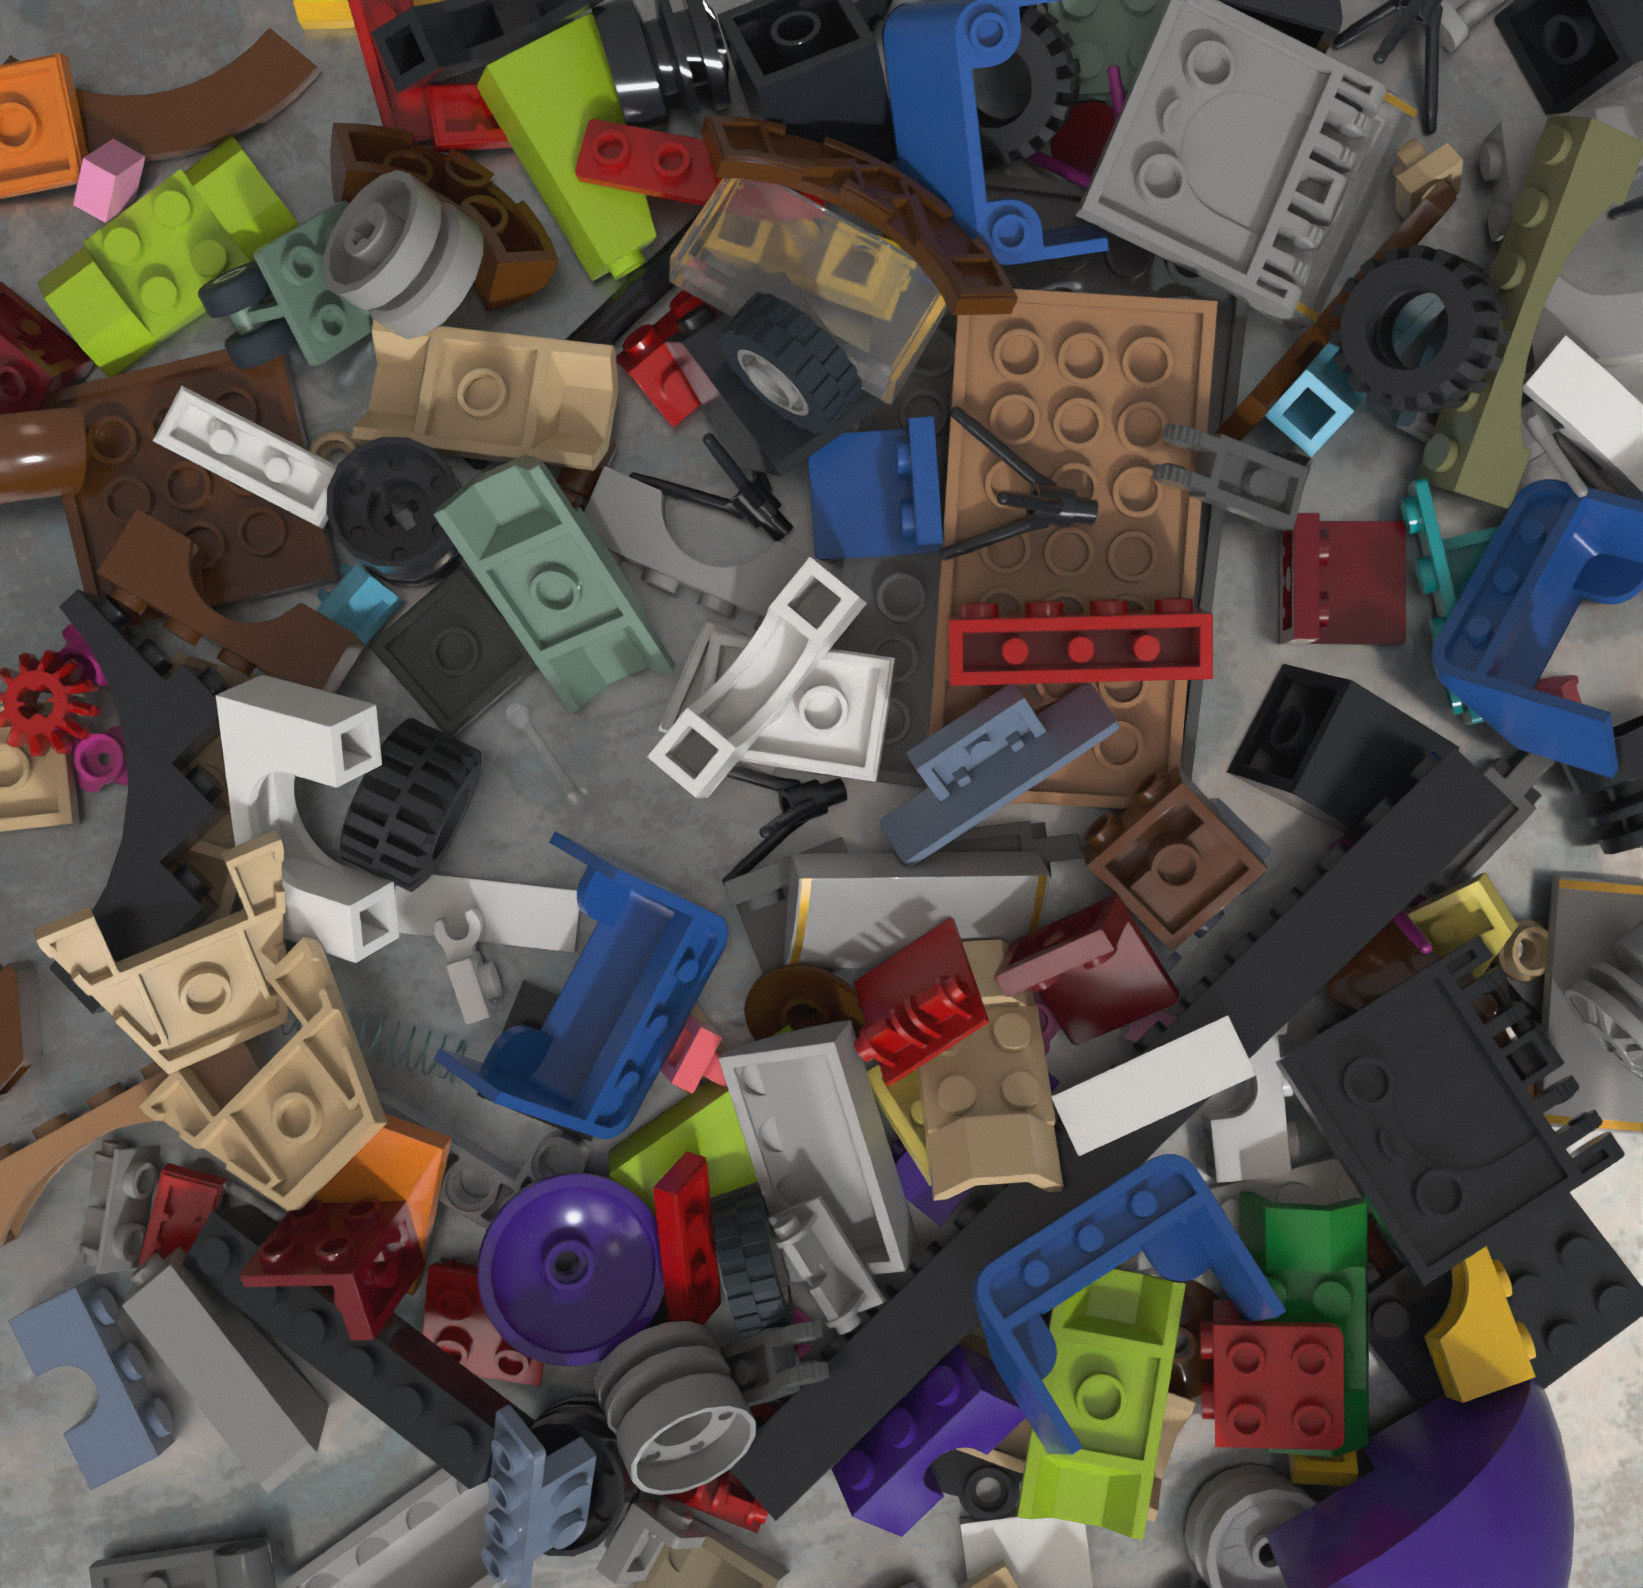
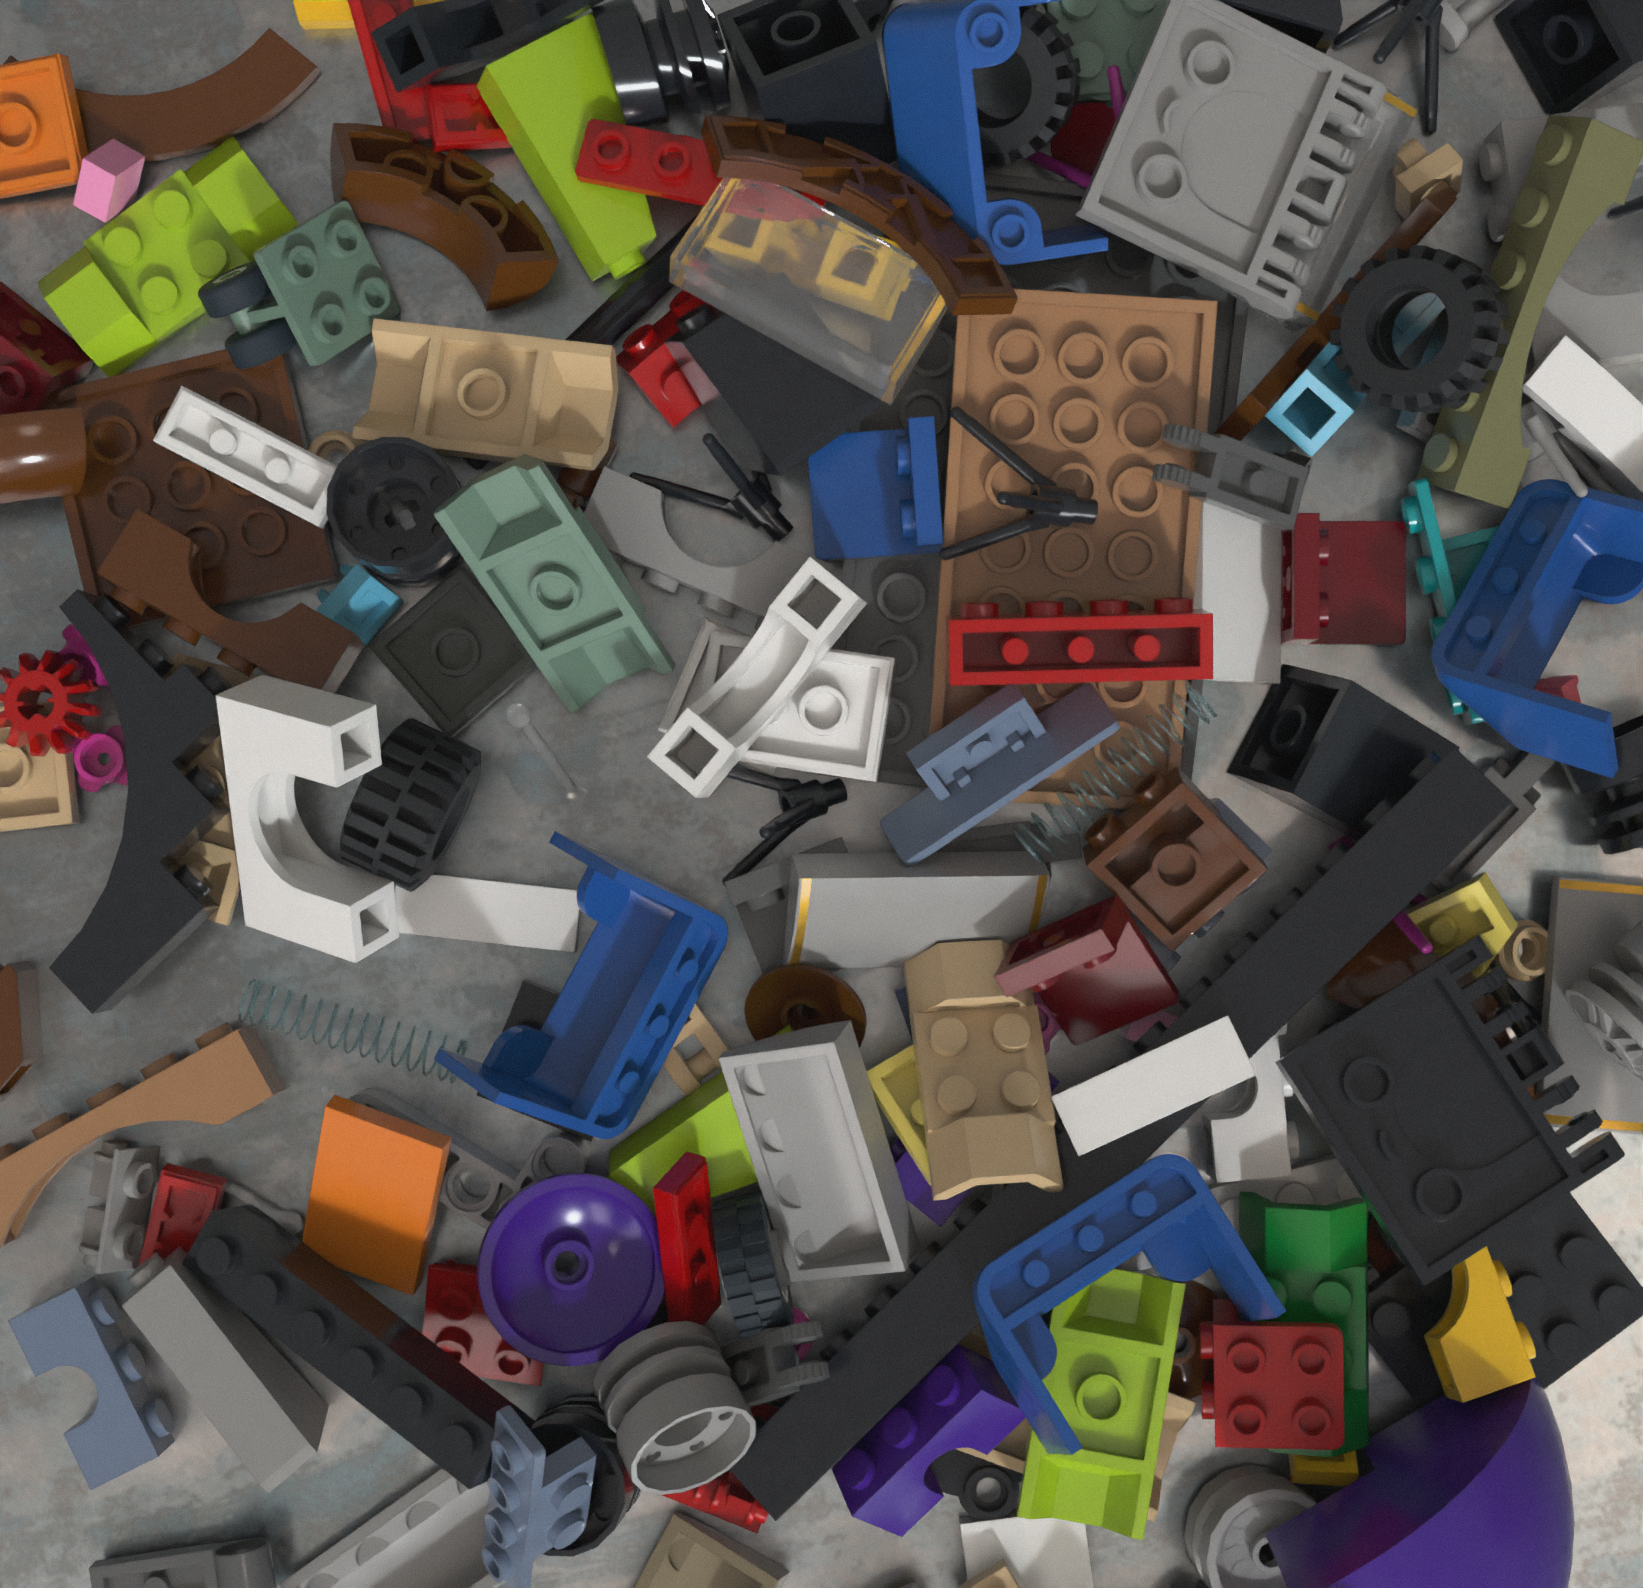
(199, 987): tan wing -> none
(301, 1109): tan wing -> none
(356, 1247): dark red bracket -> none
(403, 255): light grey wheel -> none
(473, 981): white plate -> none
(642, 1535): light grey bracket -> none
(694, 1056): coral tile -> none
(790, 362): black wheel -> none
(826, 1262): light grey hinge -> none
(918, 1003): red hinge -> none
(1032, 849): none -> clear light blue piece
(1242, 588): none -> white tile

